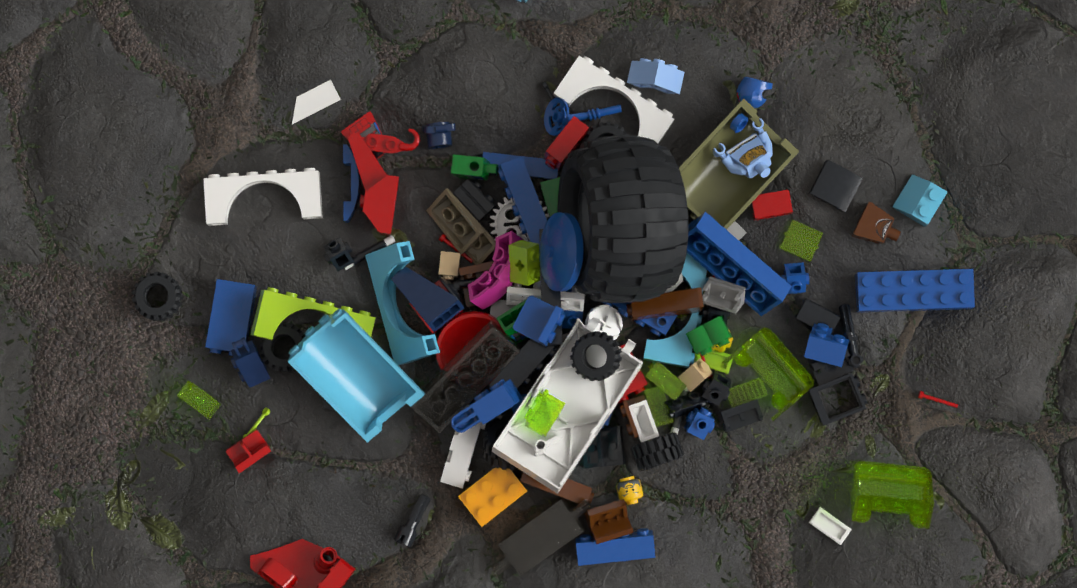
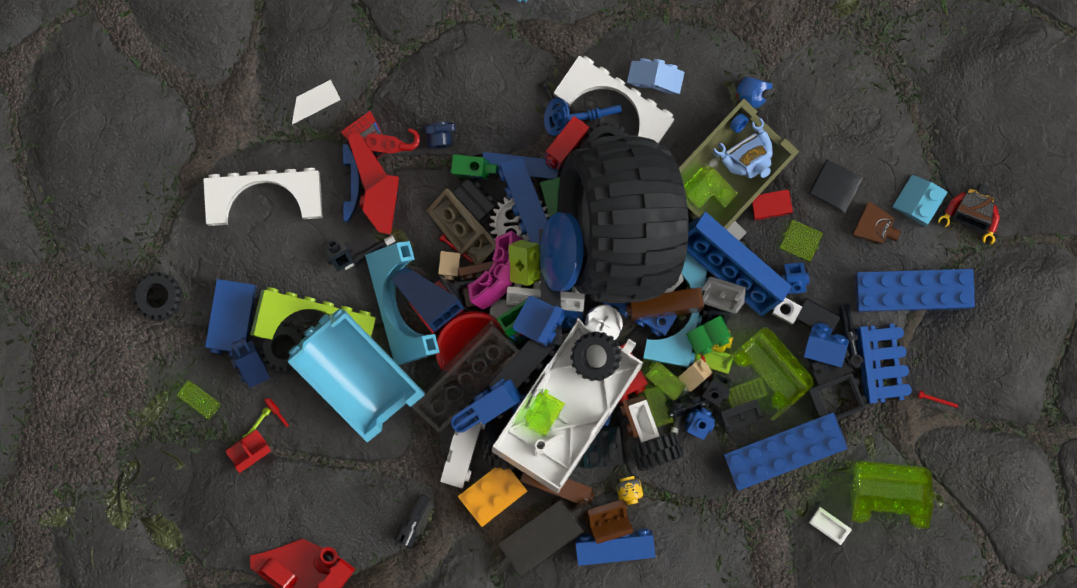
(275, 410): none -> red piece
(708, 184): none -> clear neon green brick
(786, 451): none -> blue brick
(794, 311): none -> white brick
(871, 374): none -> blue fence
(974, 210): none -> torso

